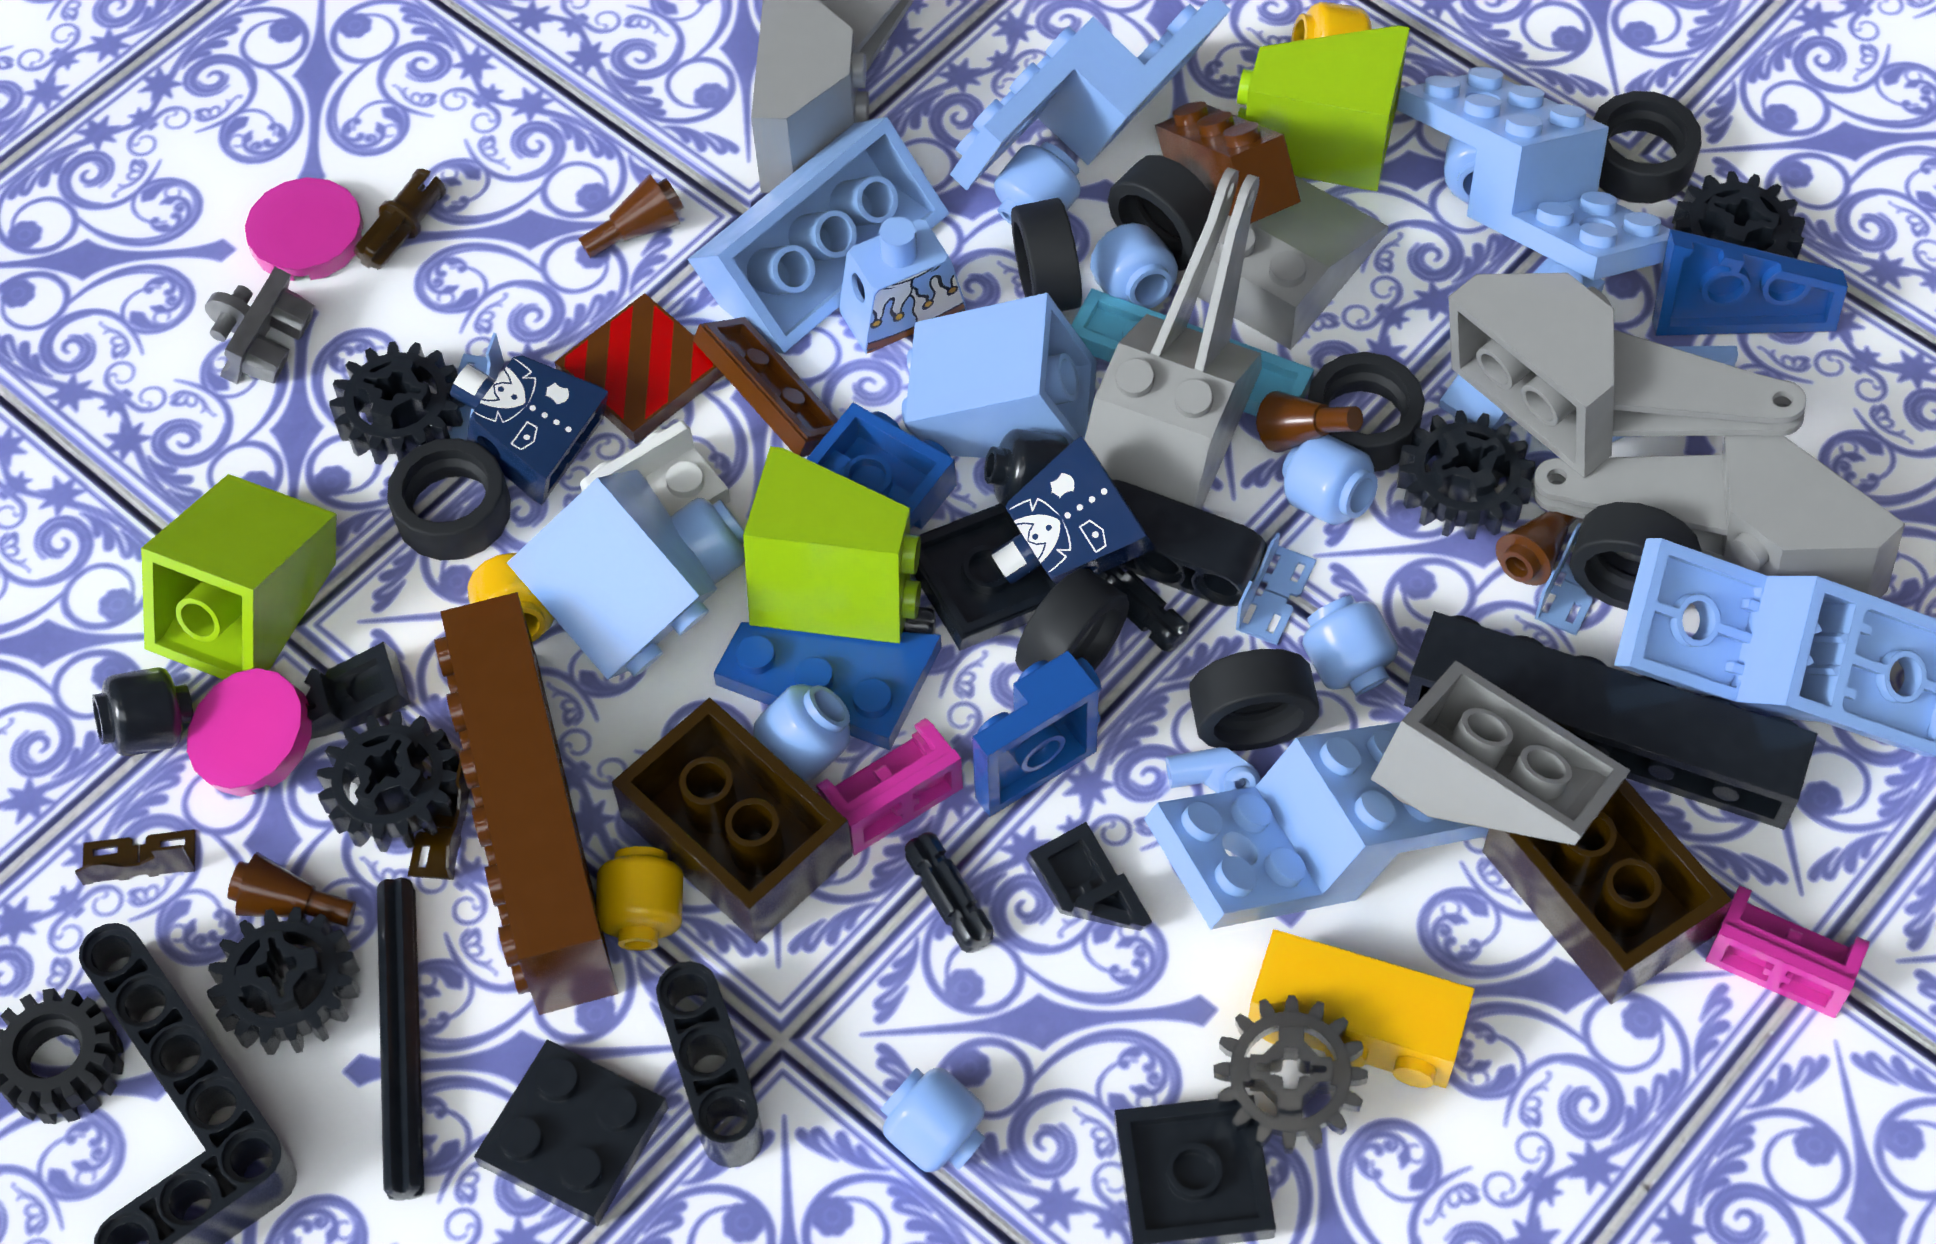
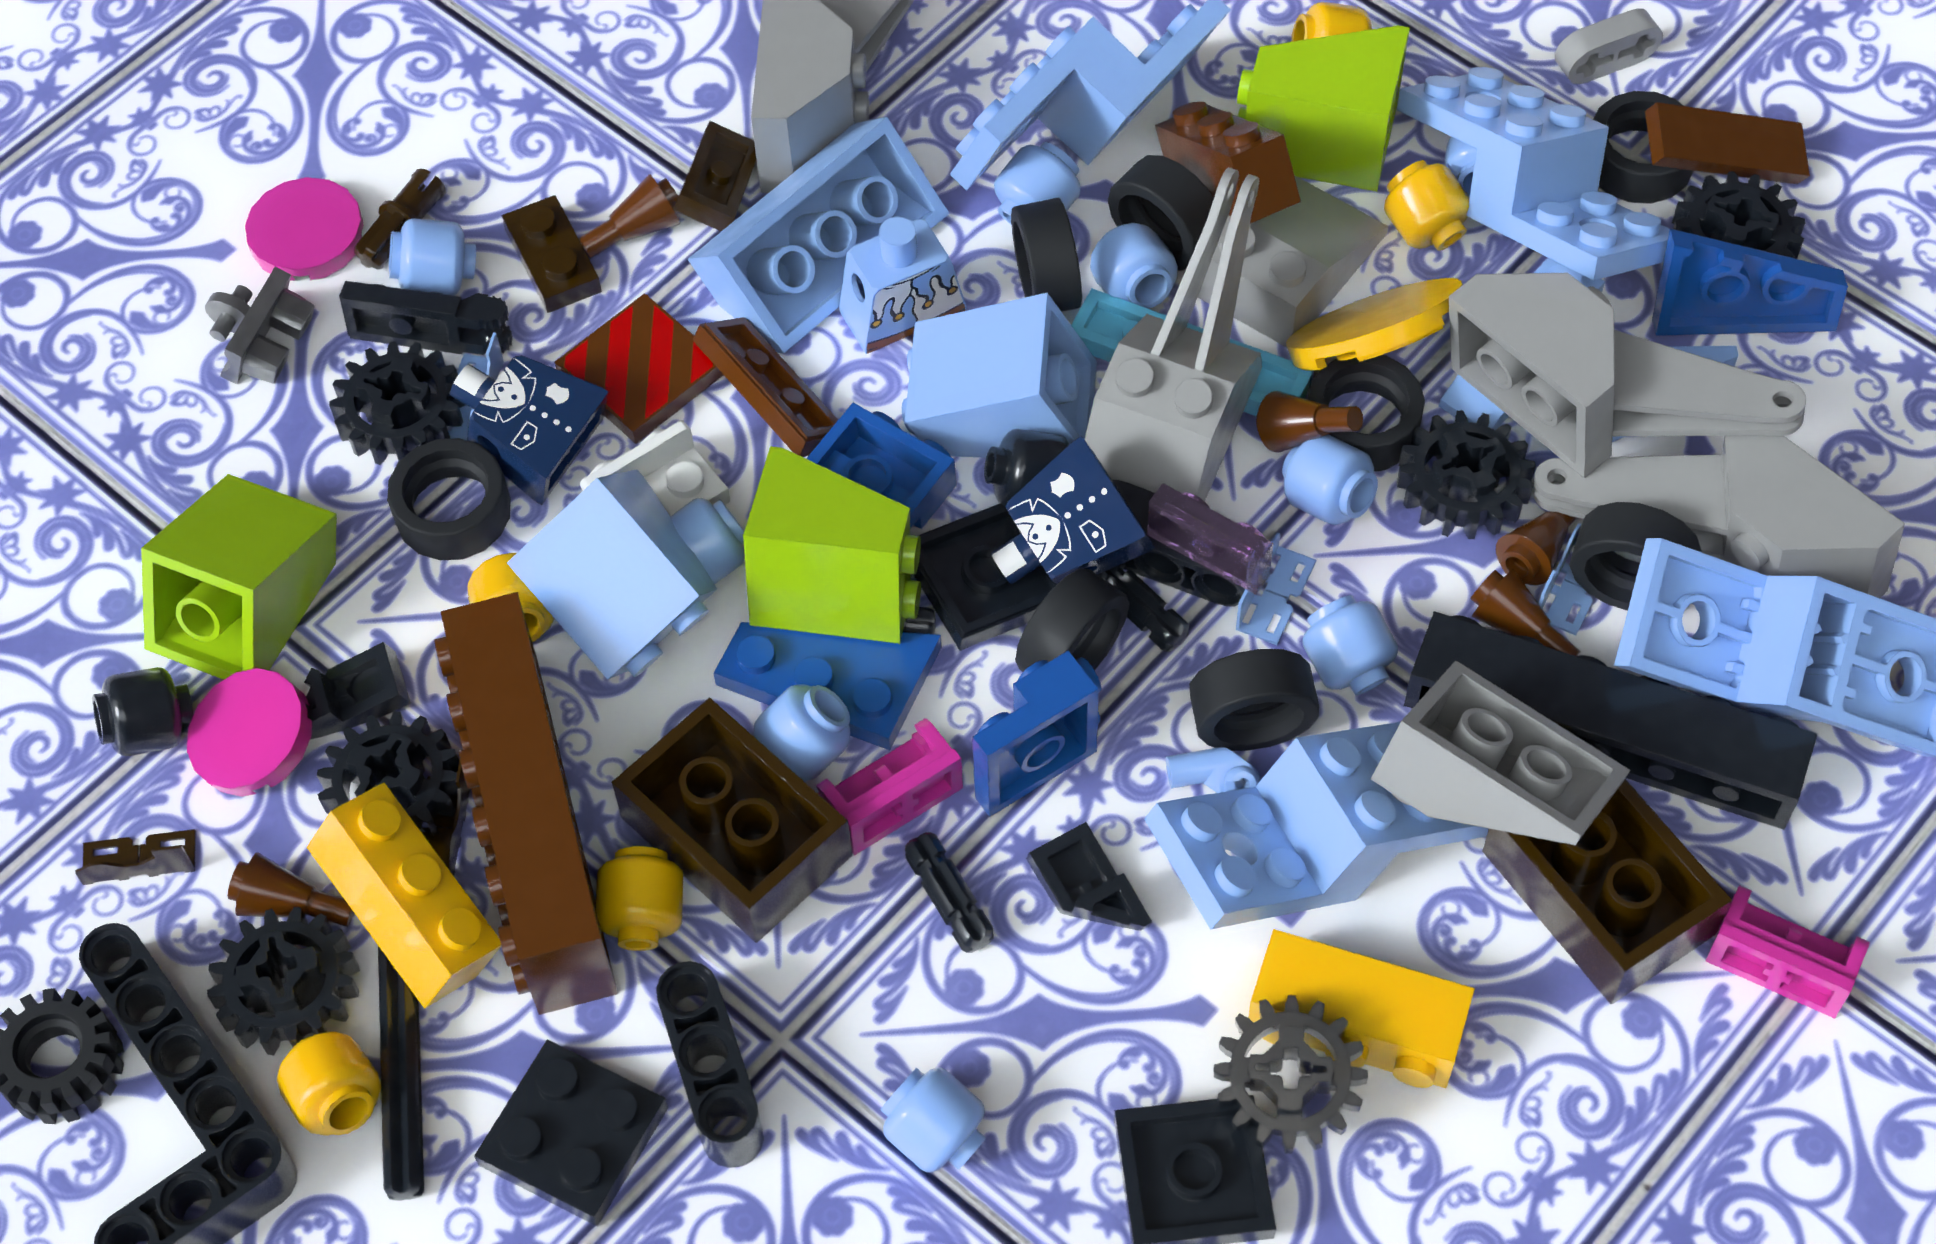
(329, 1084): none -> yellow head
(404, 894): none -> yellow brick
(428, 318): none -> black hinge
(431, 256): none -> light blue head
(551, 253): none -> dark brown plate
(717, 177): none -> dark brown plate
(1209, 538): none -> clear purple plate
(1373, 324): none -> yellow tile
(1427, 205): none -> yellow head
(1512, 609): none -> reddish brown cone
(1608, 46): none -> light grey beam
(1726, 142): none -> reddish brown tile

